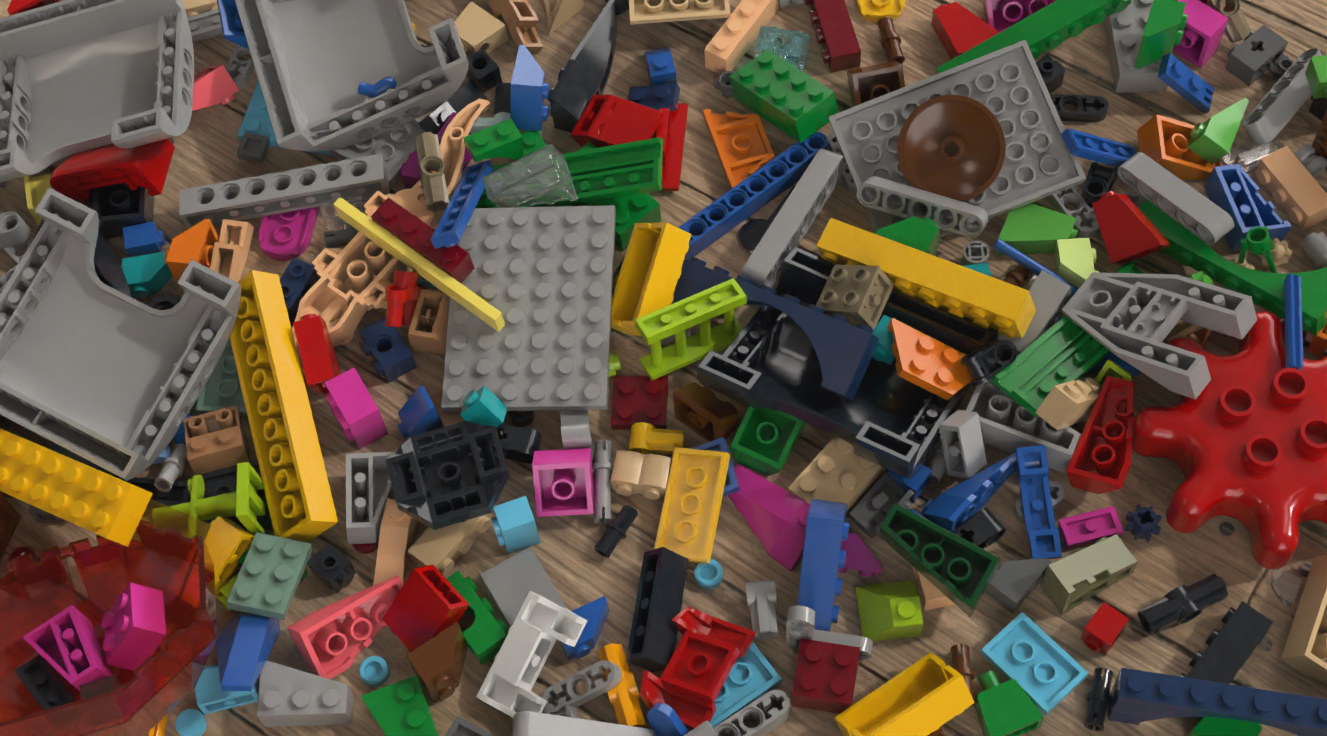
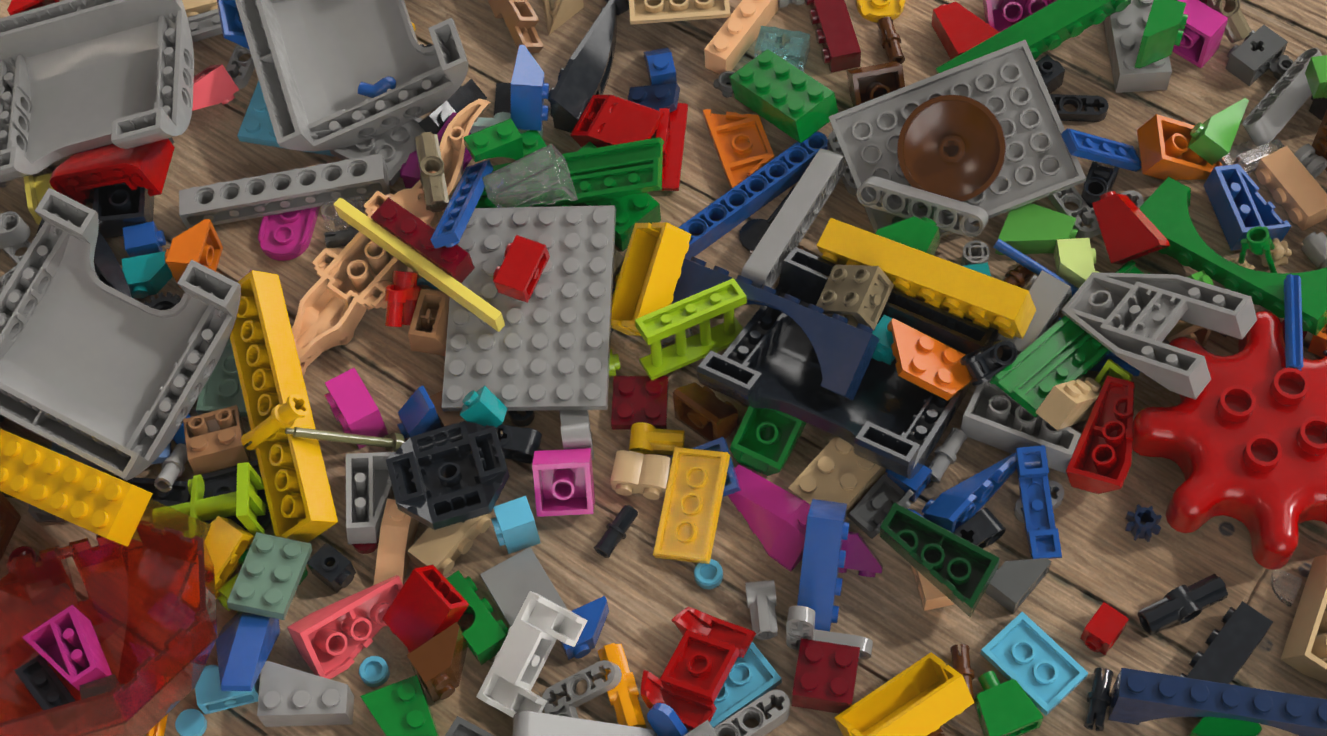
(134, 626): dark pink brick -> none
(232, 249): light nougat slope -> none
(253, 147): dark grey plate -> none
(282, 417): none -> yellow pin
(295, 284): dark blue brick -> none
(316, 352): red slope -> none
(391, 442): none -> olive piece
(395, 361): dark blue brick -> none
(480, 30): tan torso -> none
(483, 70): black brick -> none
(521, 268): none -> red brick
(602, 469): light grey pin -> none
(656, 605): black brick -> none
(889, 610): lime slope -> none
(962, 444): light grey brick -> none
(1087, 572): wedge -> none
(1090, 527): dark pink plate -> none
(1175, 198): light grey beam -> none
(1186, 82): blue hinge -> none

